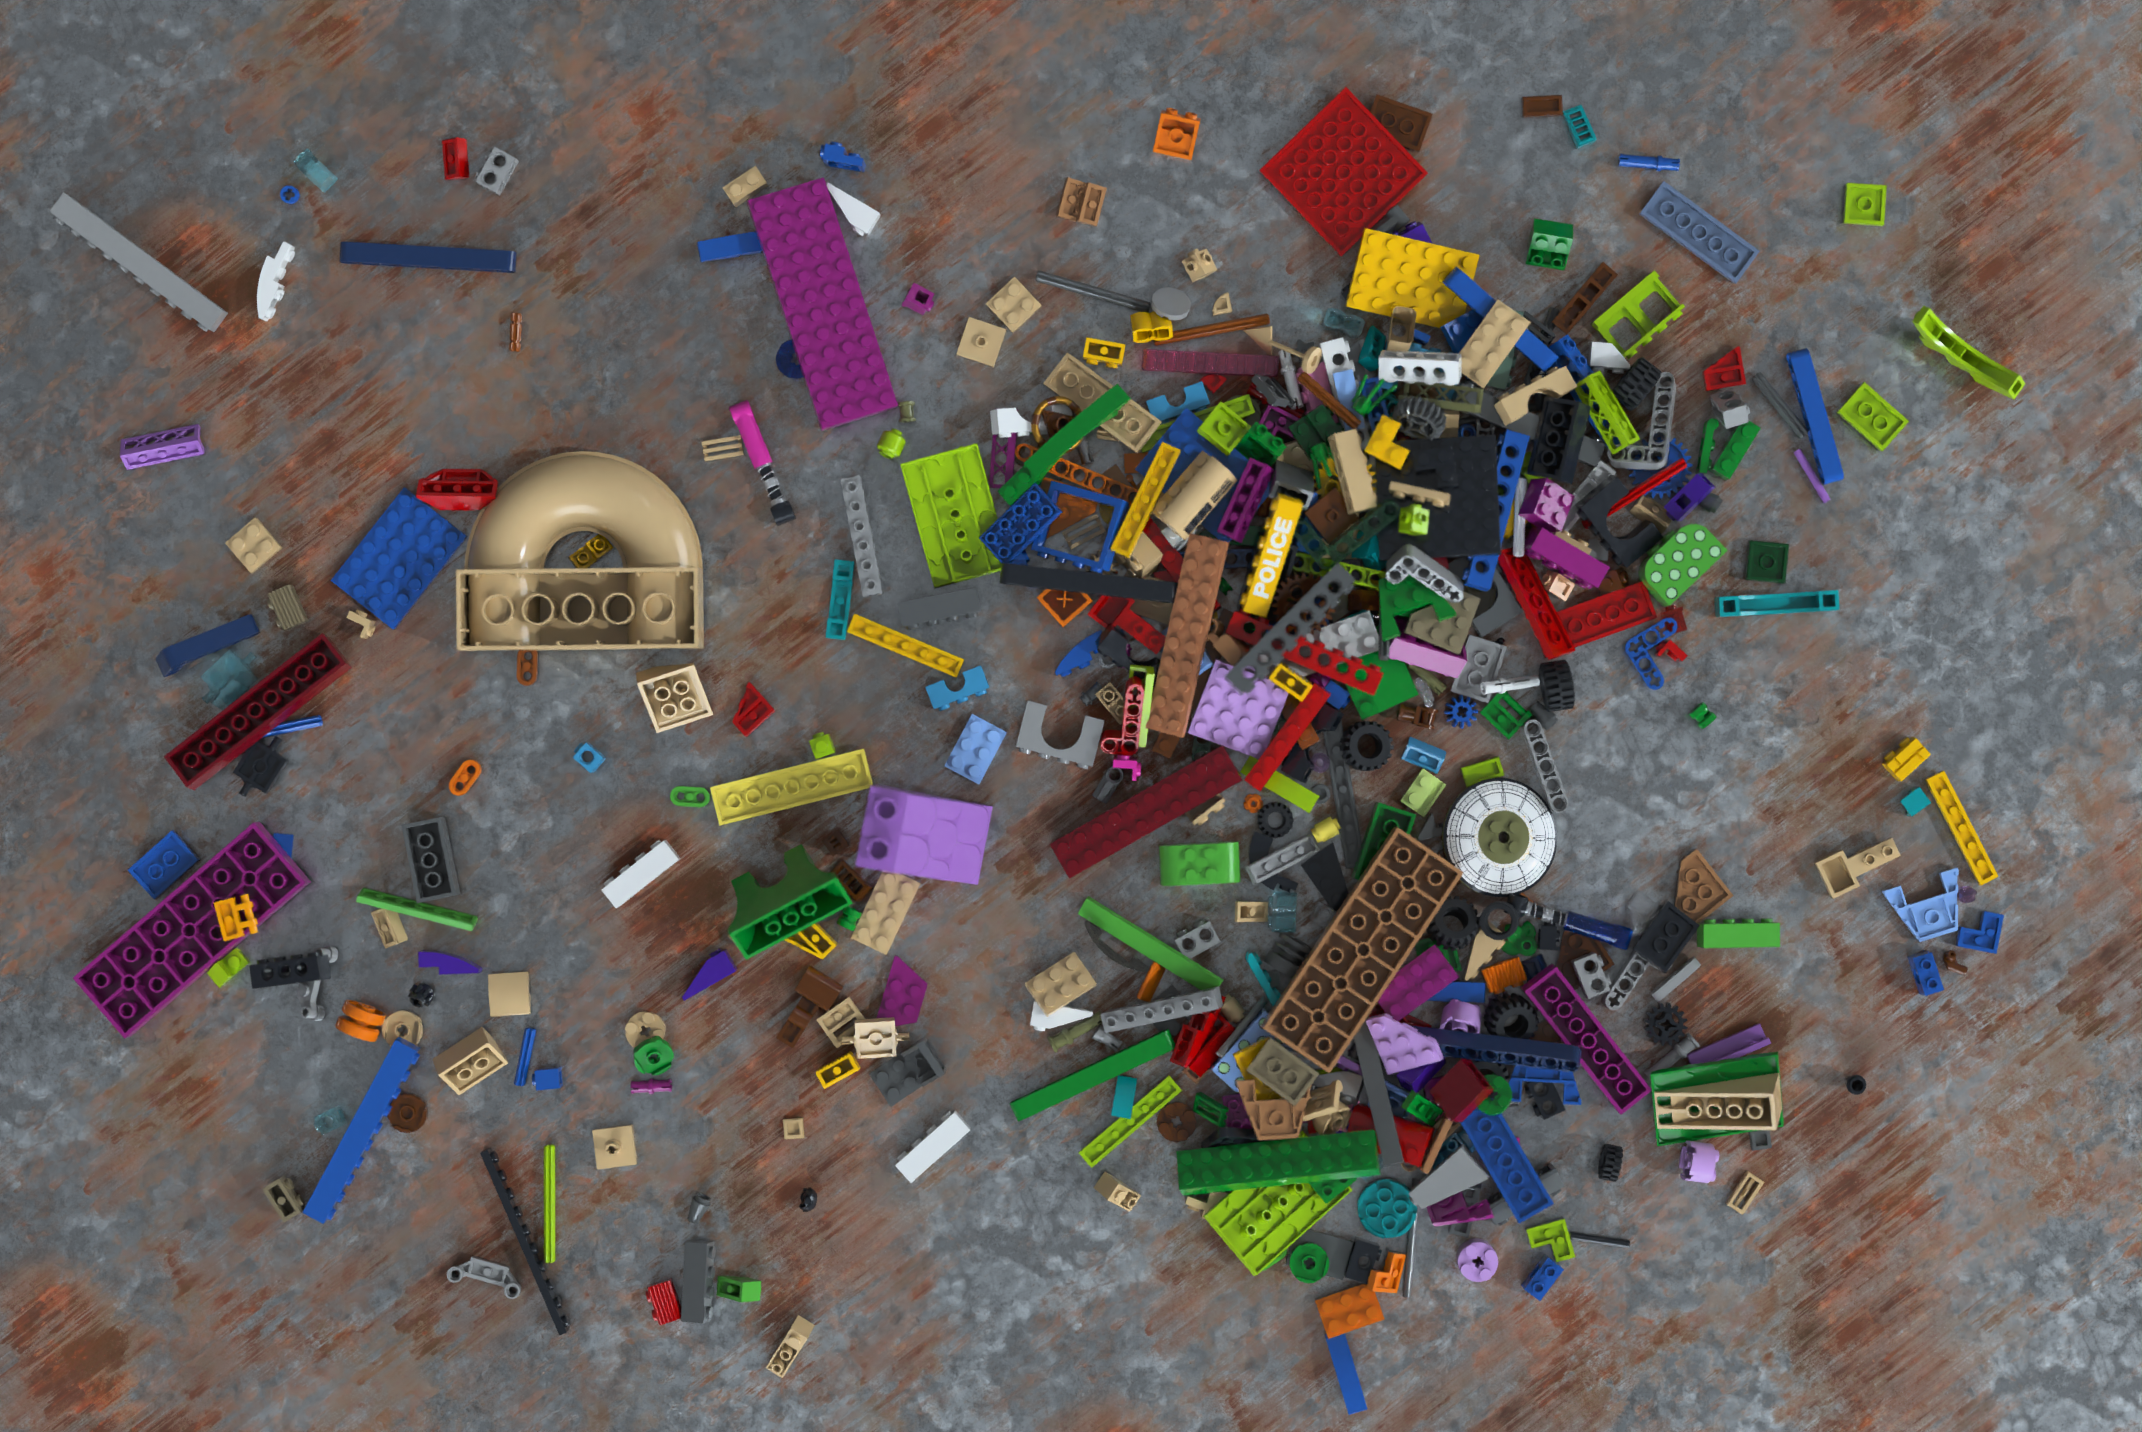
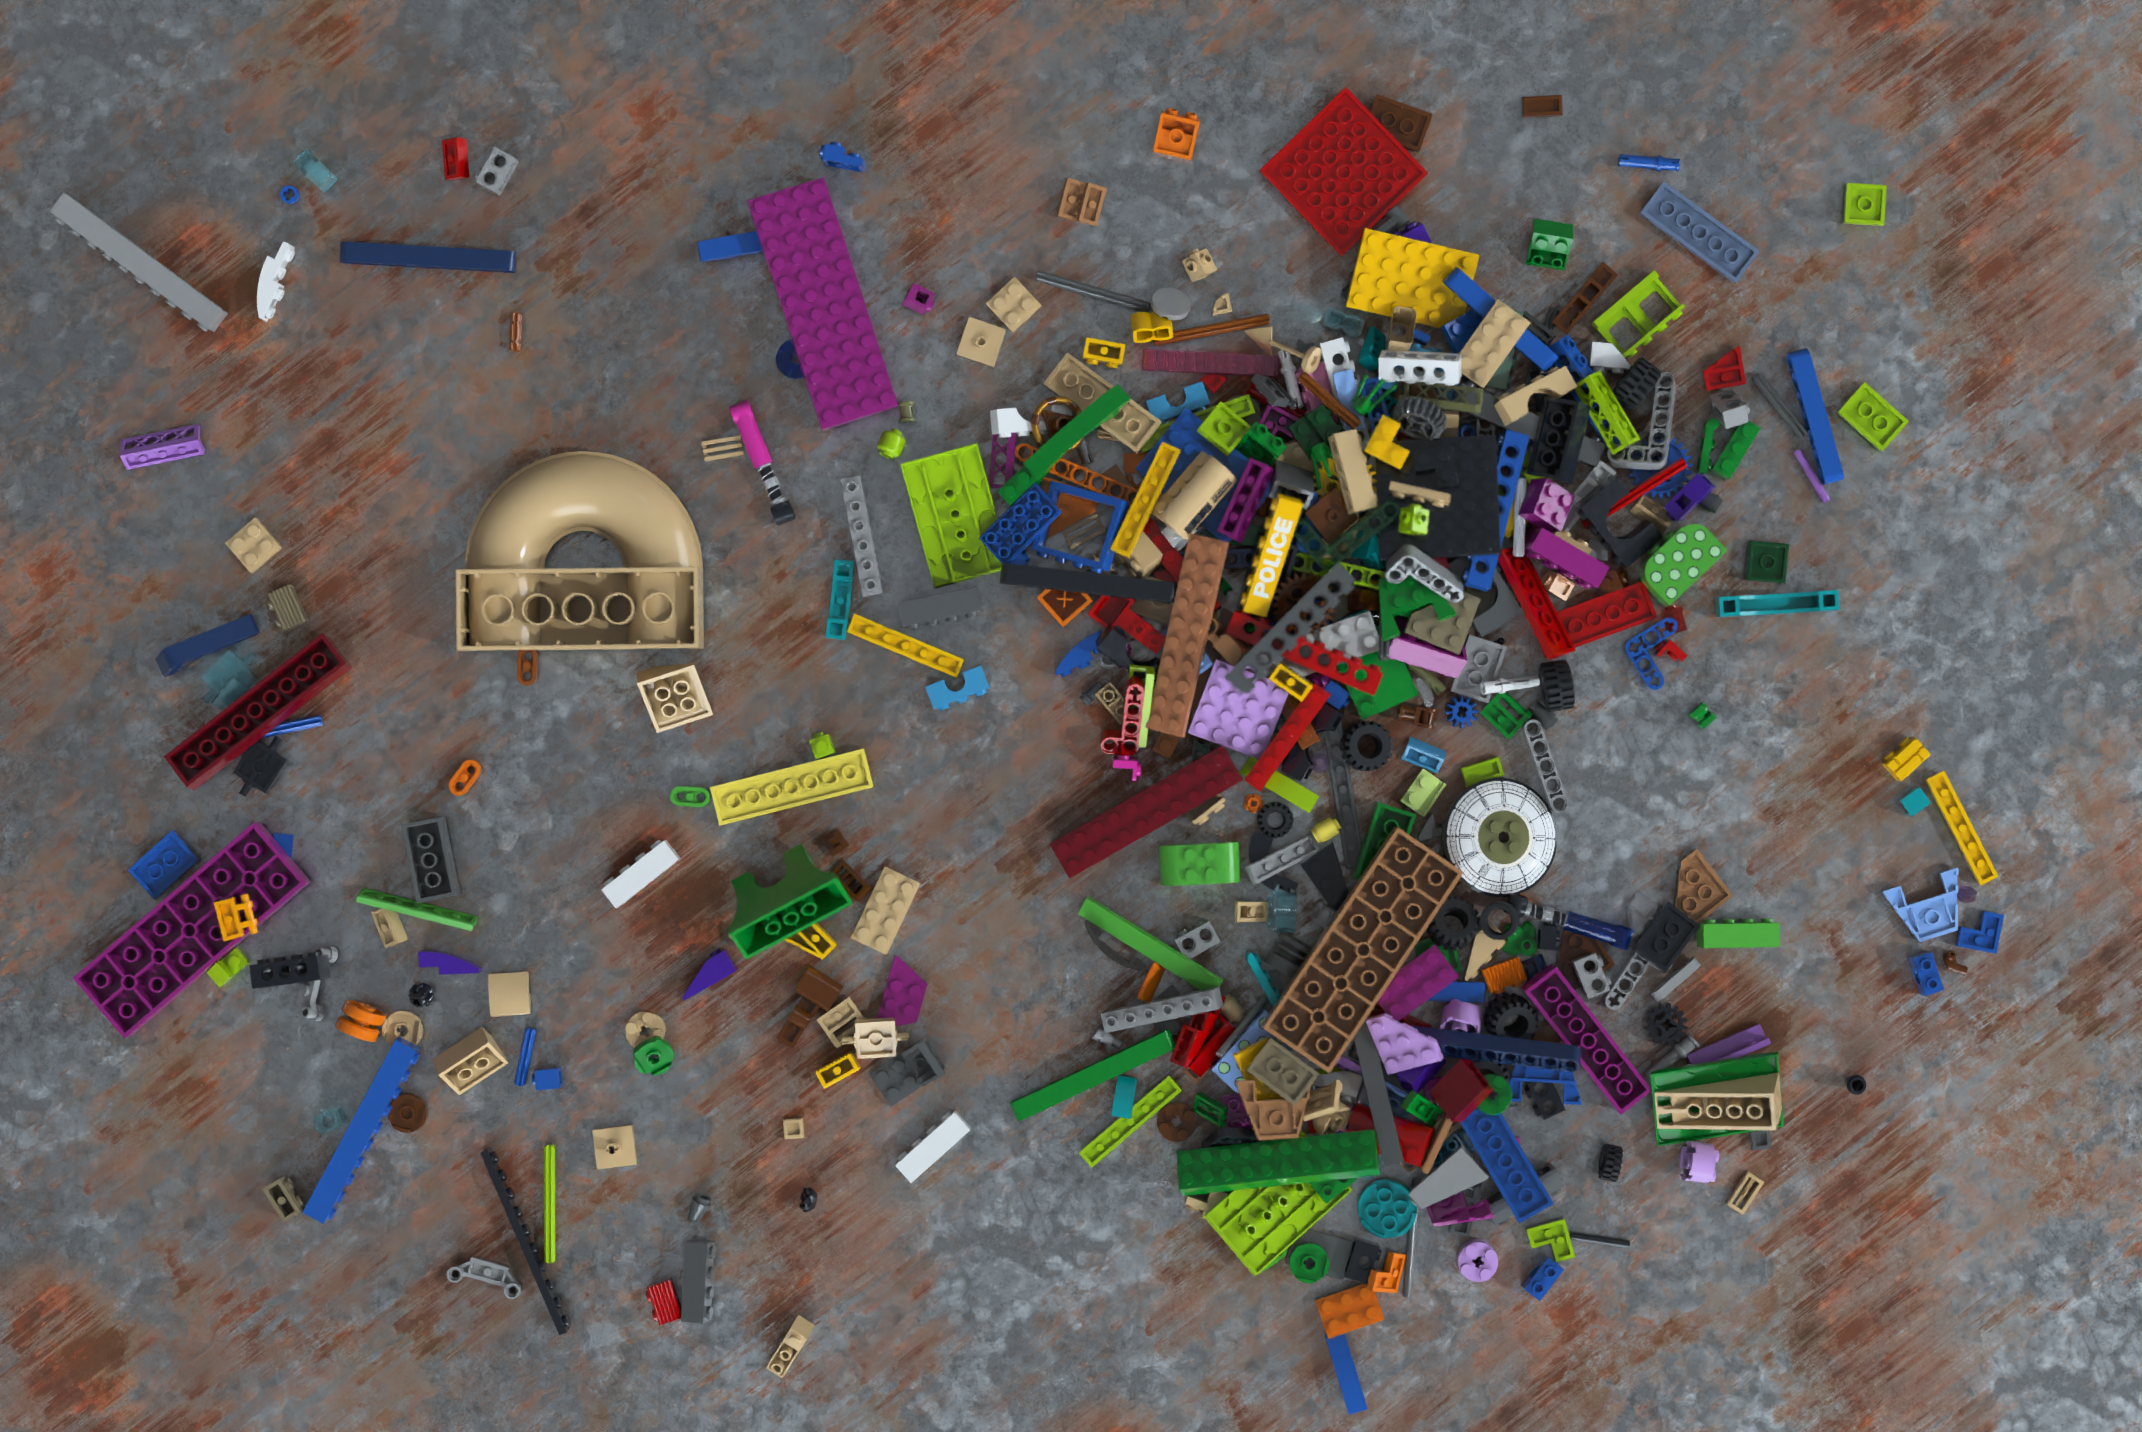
(361, 618): tan bracket -> none
(399, 558): blue plate -> none
(457, 489): red wedge -> none
(591, 552): yellow slope -> none
(597, 758): dark azure brick -> none
(651, 1086): magenta pin -> none
(739, 1288): bright green slope -> none
(745, 186): tan brick -> none
(752, 711): red wing -> none
(849, 918): green wheel -> none
(857, 213): white slope -> none
(923, 835): medium lavender slope -> none
(975, 749): light blue plate -> none
(1031, 738): light grey arch -> none
(1060, 984): tan plate -> none
(1062, 1016): white slope -> none
(1067, 1036): olive pin -> none
(1106, 512): clear yellow tile -> none
(1107, 786): dark grey piece -> none
(1117, 1191): tan slope -> none
(1322, 791): dark grey tile -> none
(1575, 136): teal slope -> none
(1841, 872): tan plate -> none
(1984, 370): lime arch -> none

